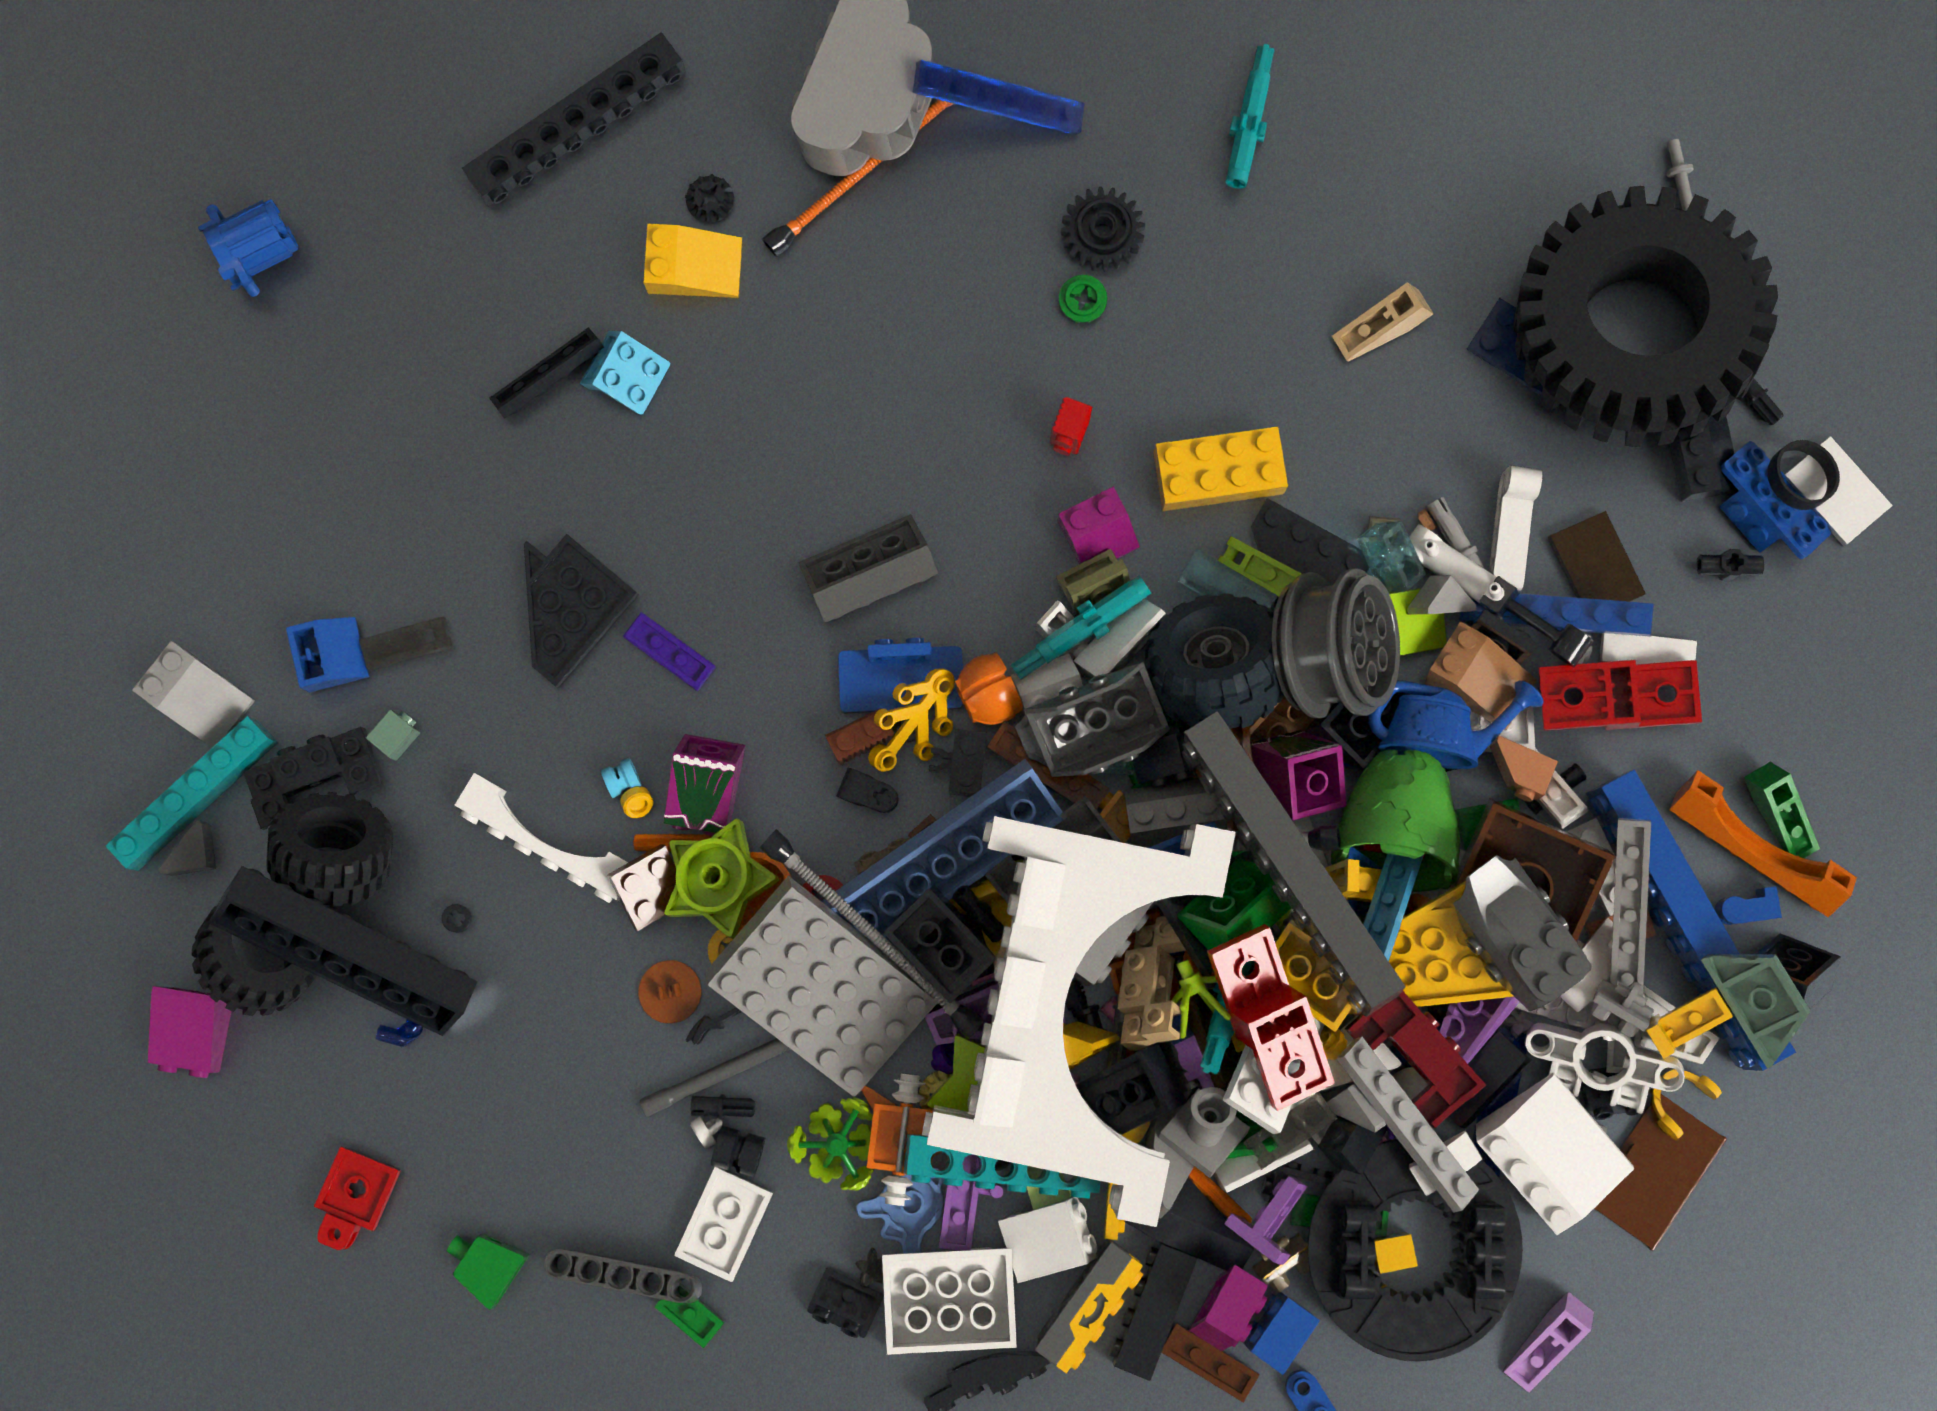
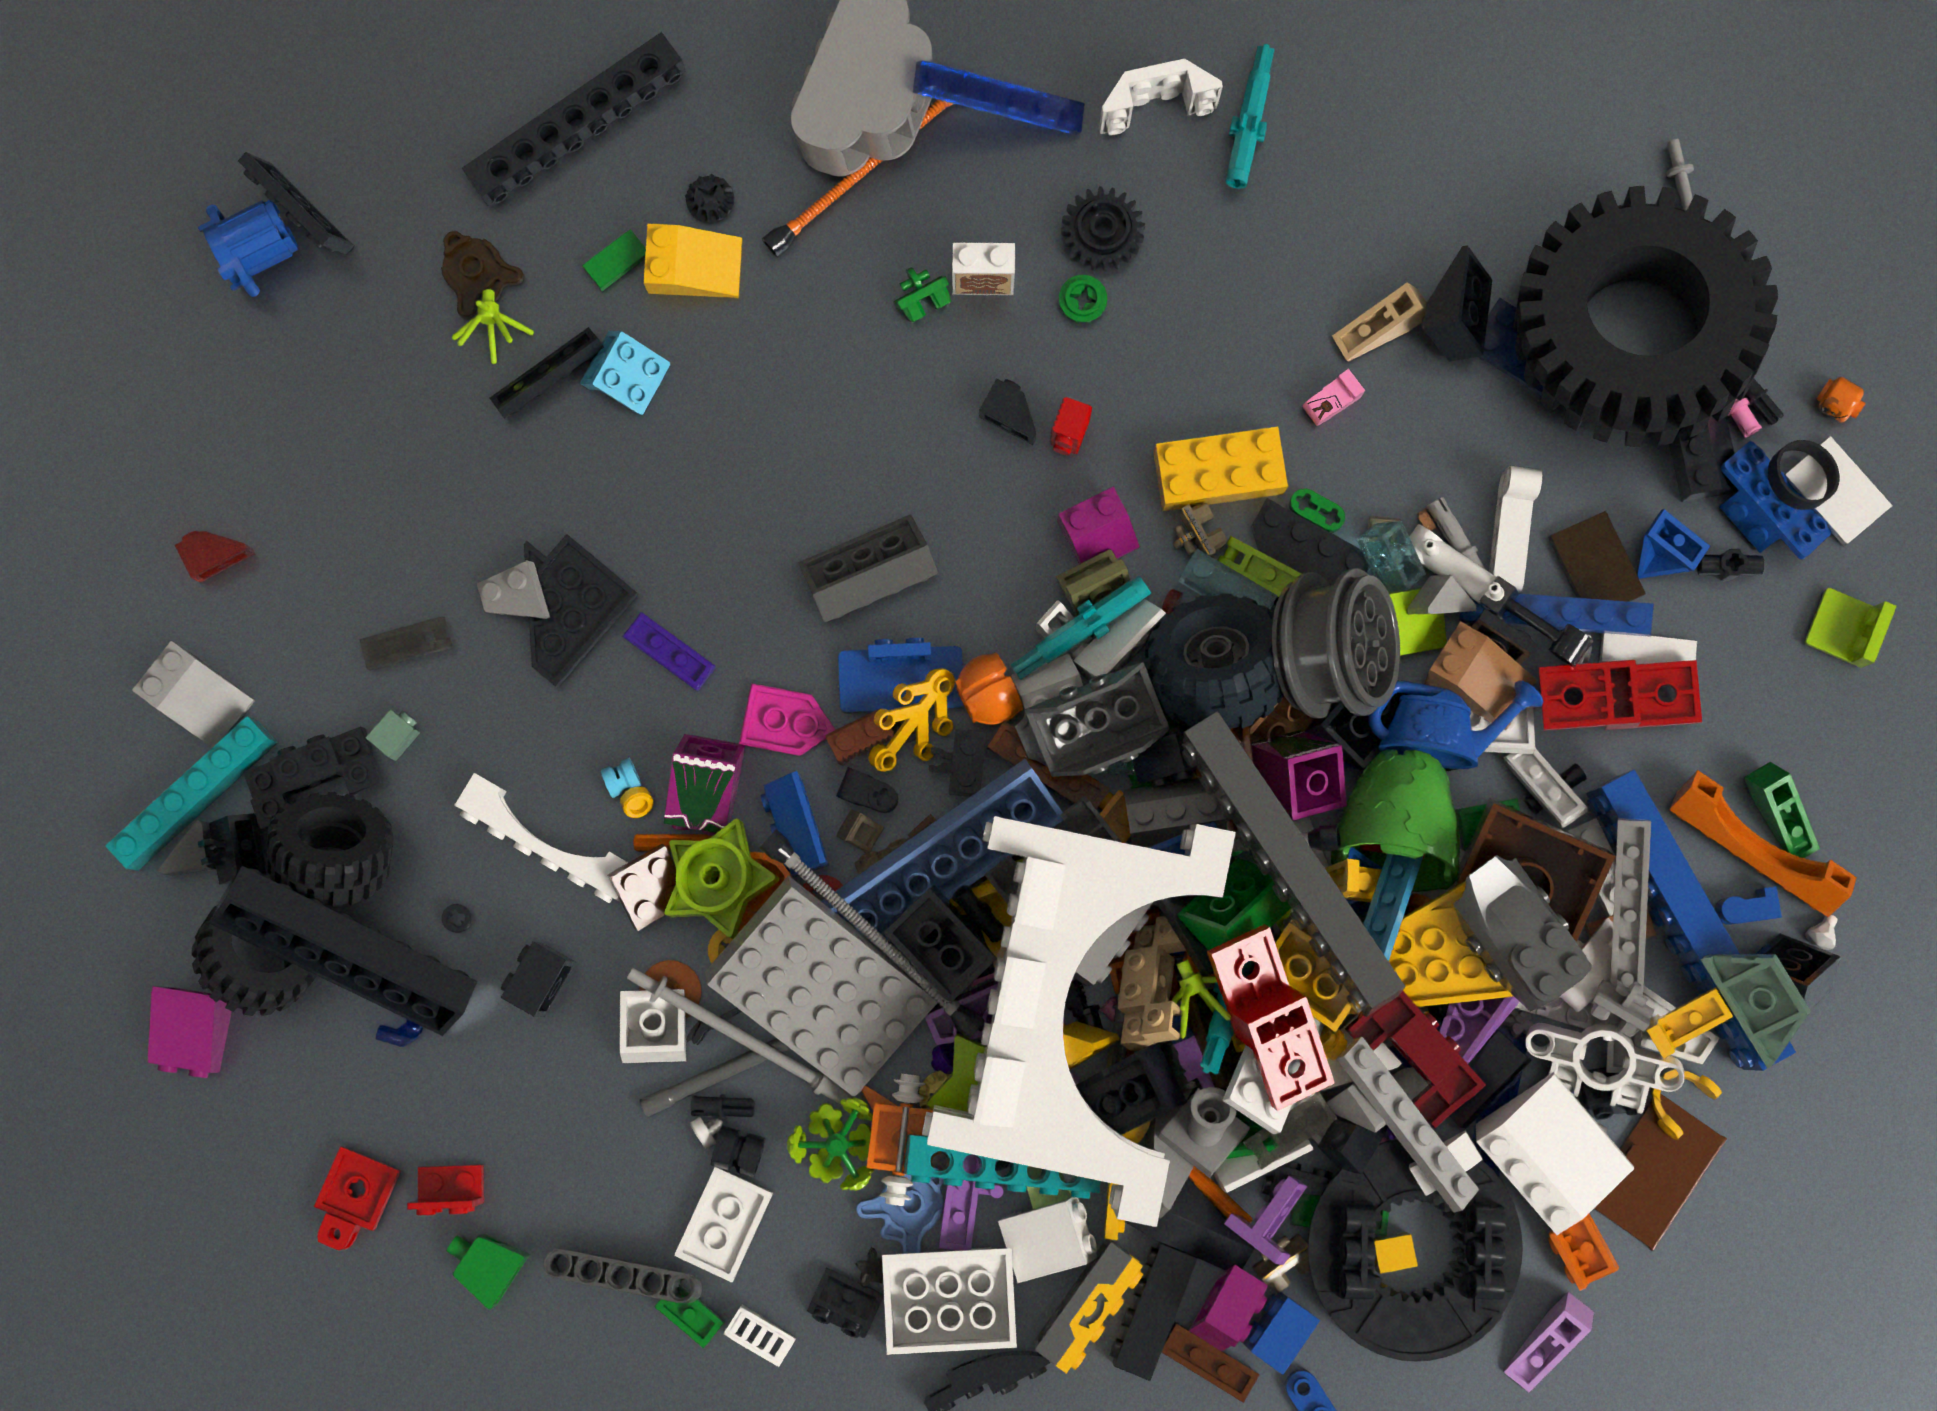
(210, 554): none -> clear red slope
(234, 844): none -> black brick
(299, 208): none -> black plate
(327, 653): blue slope -> none
(449, 1187): none -> red bracket
(472, 267): none -> dark brown tile
(489, 314): none -> lime plant
(514, 592): none -> light grey wing
(536, 979): none -> black brick
(615, 260): none -> green tile
(651, 1029): none -> white slope
(754, 1346): none -> white slope
(783, 721): none -> dark pink tile
(795, 819): none -> blue slope
(818, 1081): none -> light grey bar
(860, 831): none -> dark tan slope
(934, 289): none -> green hips
(983, 268): none -> white brick
(1008, 410): none -> black slope
(1164, 80): none -> white slope
(1172, 599): none -> clear red tile
(1193, 519): none -> dark tan hips
(1320, 504): none -> green beam
(1334, 398): none -> bright pink leg
(1460, 308): none -> black slope
(1523, 768): nougat slope -> none
(1583, 1252): none -> orange bracket
(1670, 548): none -> blue slope
(1744, 418): none -> bright pink pin
(1823, 934): none -> white rock
(1841, 399): none -> orange head
(1849, 628): none -> lime bracket

